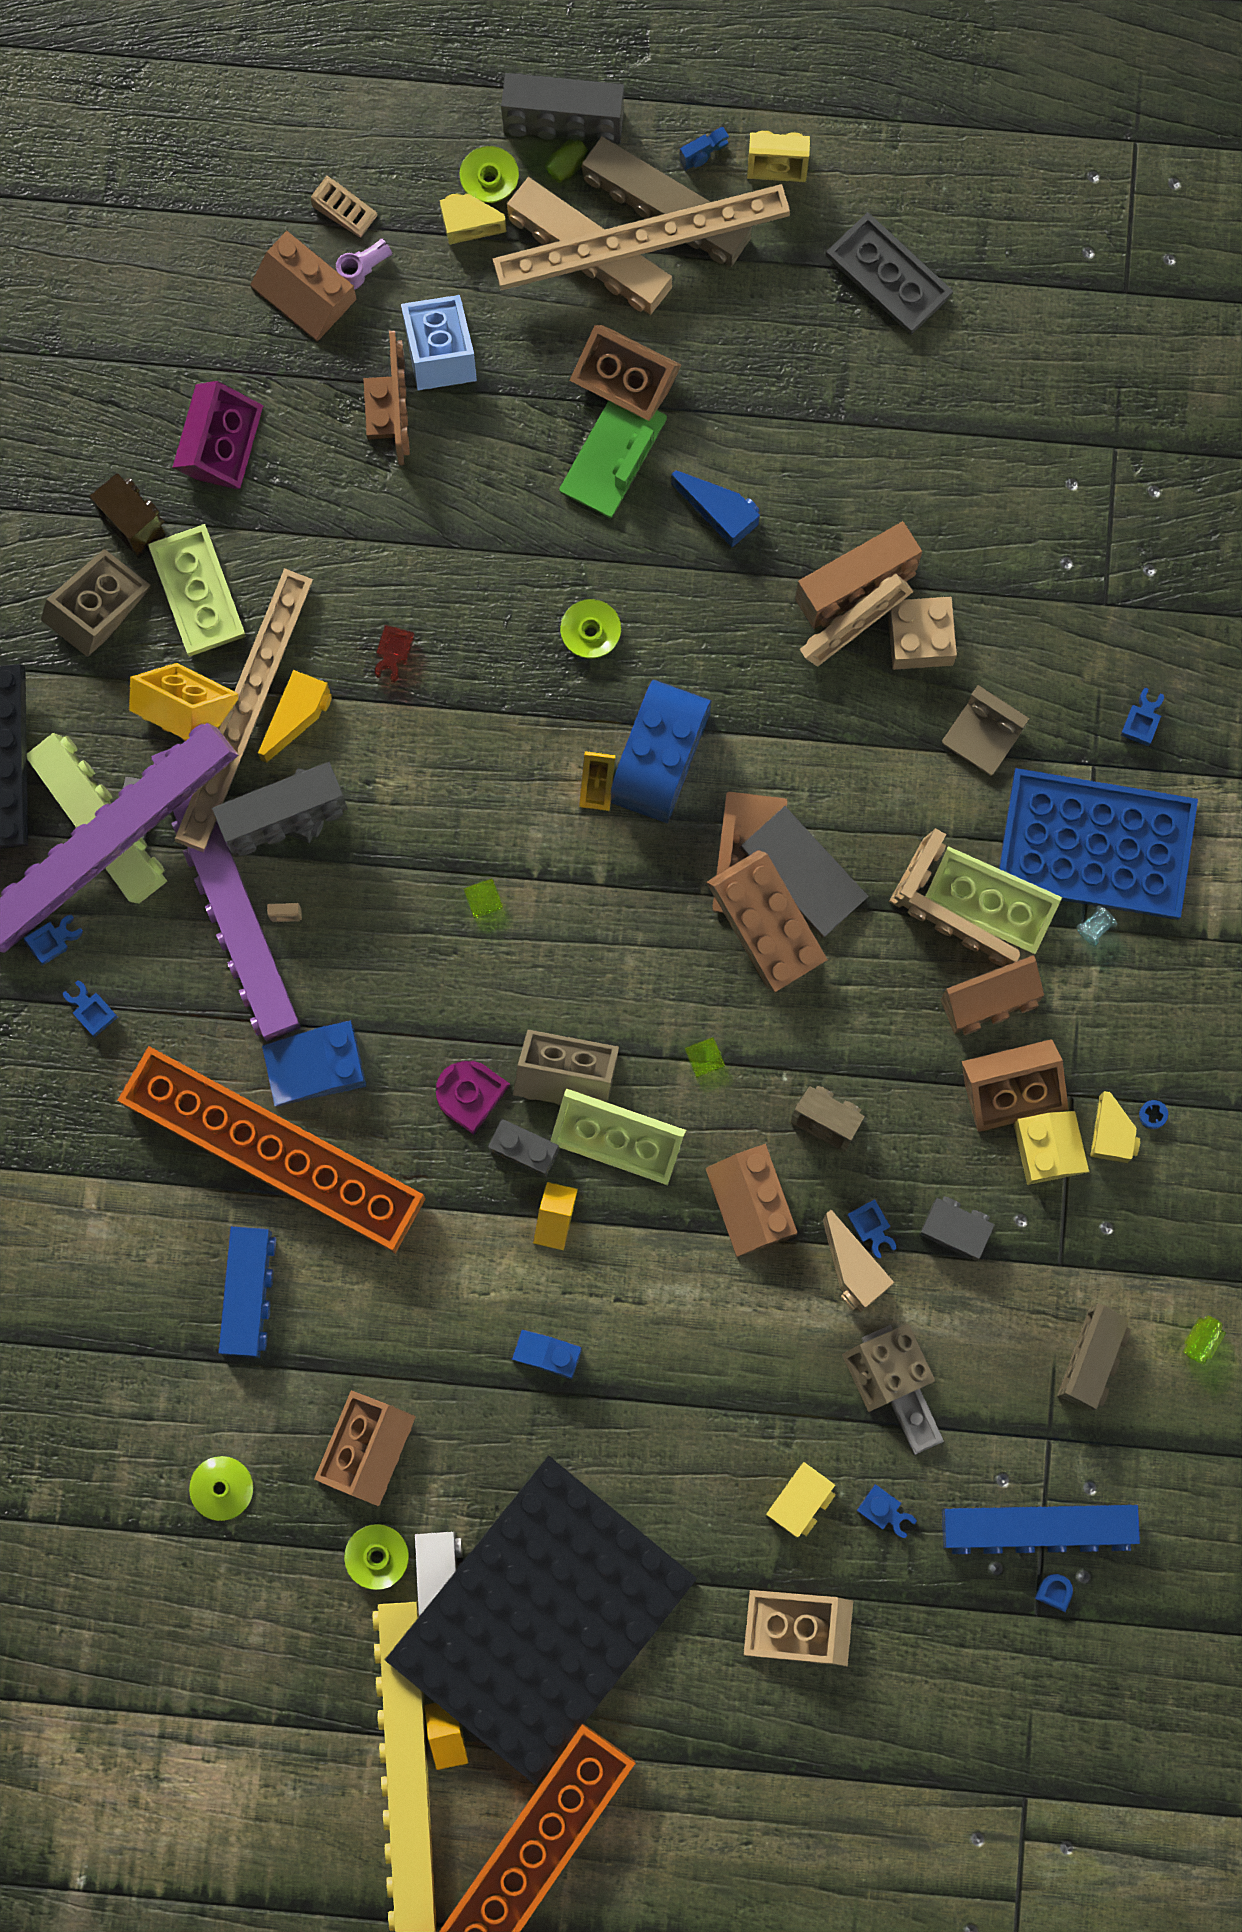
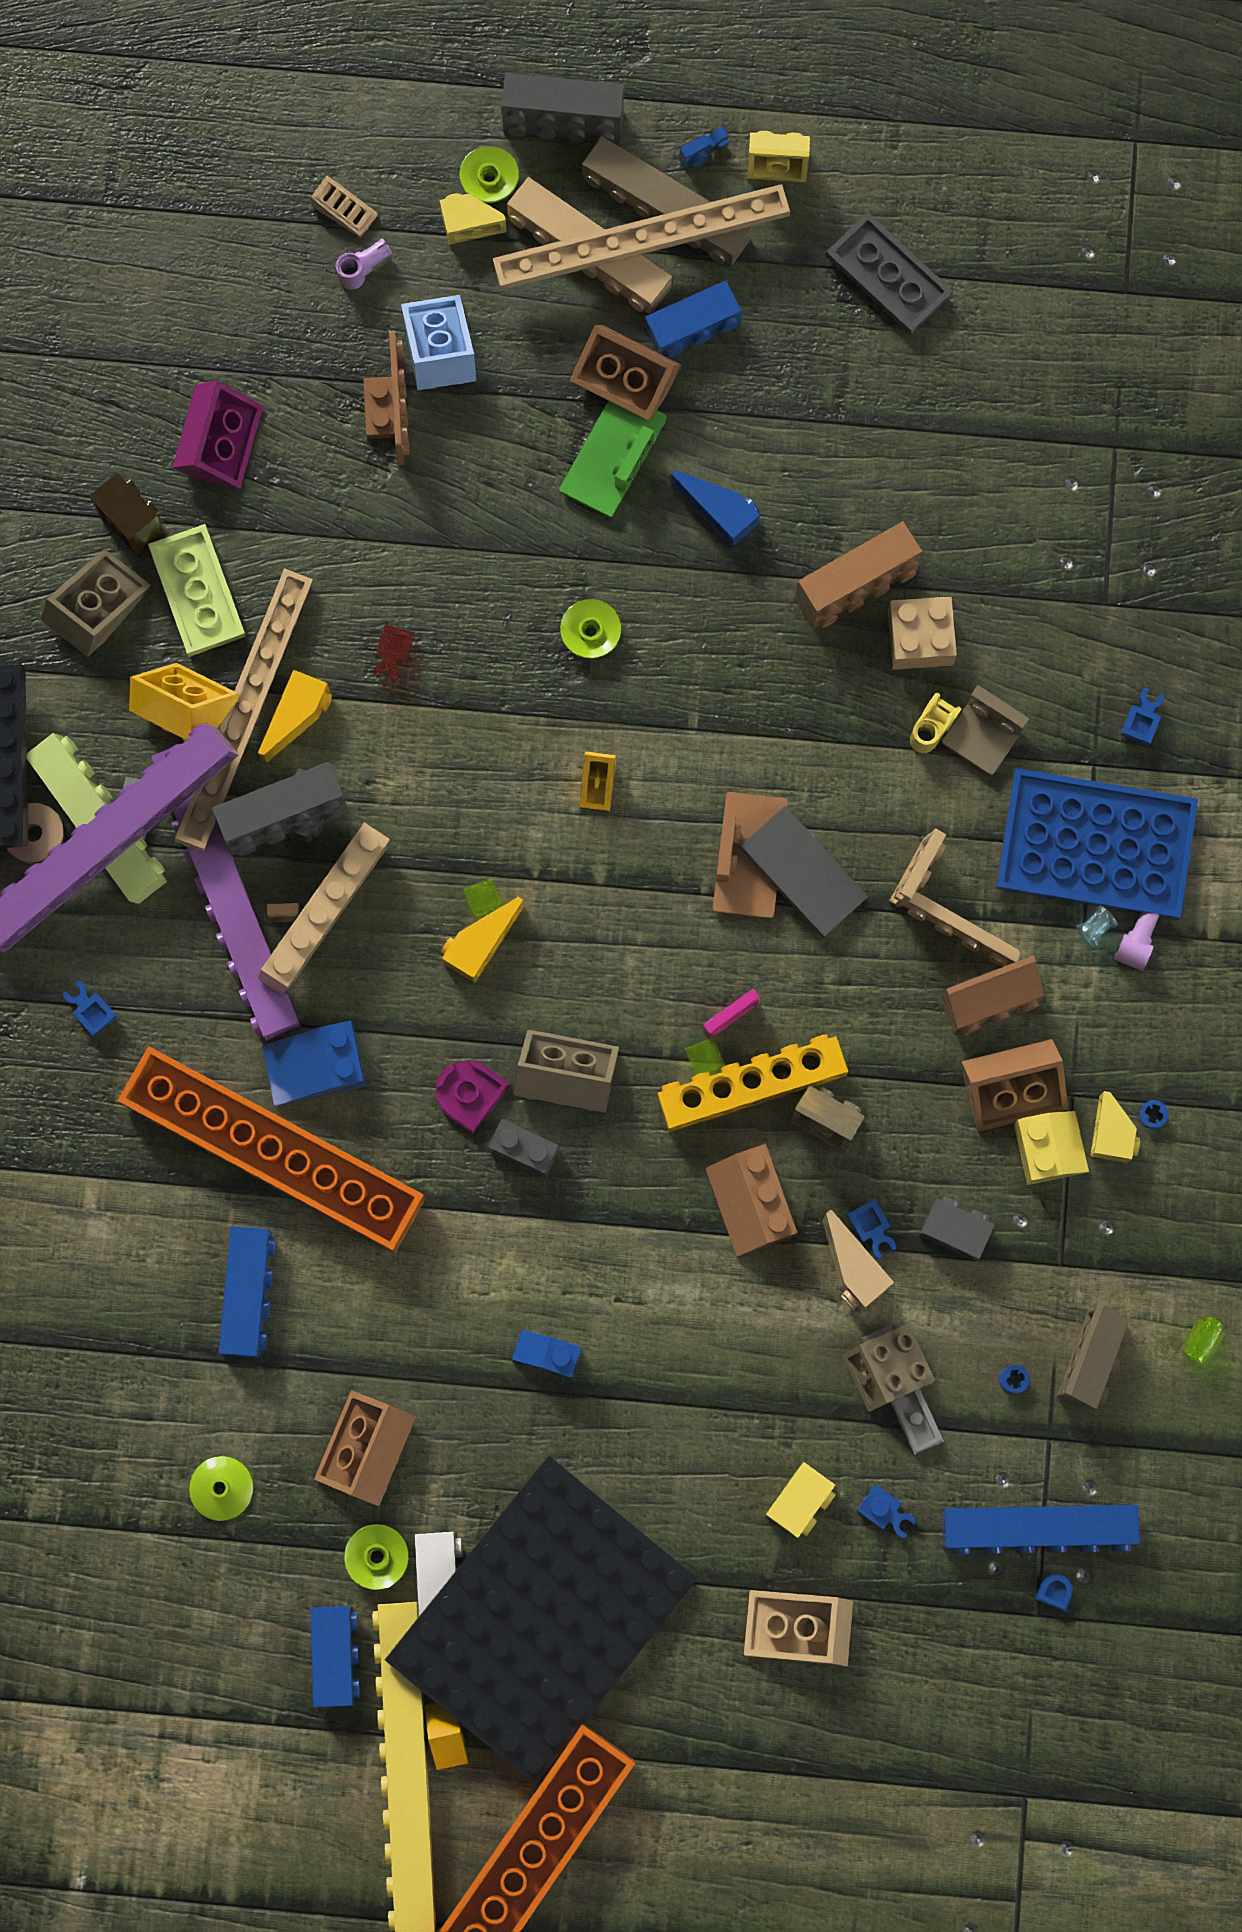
(49, 942): blue plate -> none
(52, 834): none -> tan tile
(303, 286): medium nougat slope -> none
(323, 909): none -> tan brick
(334, 1656): none -> blue brick
(478, 942): none -> yellow slope
(555, 1216): yellow slope -> none
(566, 160): clear neon green brick -> none
(617, 1136): yellowish green plate -> none
(660, 750): blue brick -> none
(678, 1115): none -> yellow brick
(693, 320): none -> blue brick
(731, 1014): none -> dark pink tile
(767, 920): medium nougat brick -> none
(856, 620): tan plate -> none
(936, 720): none -> light yellow piece
(993, 899): yellowish green plate -> none
(1022, 1385): none -> blue bush
(1137, 946): none -> lavender pin

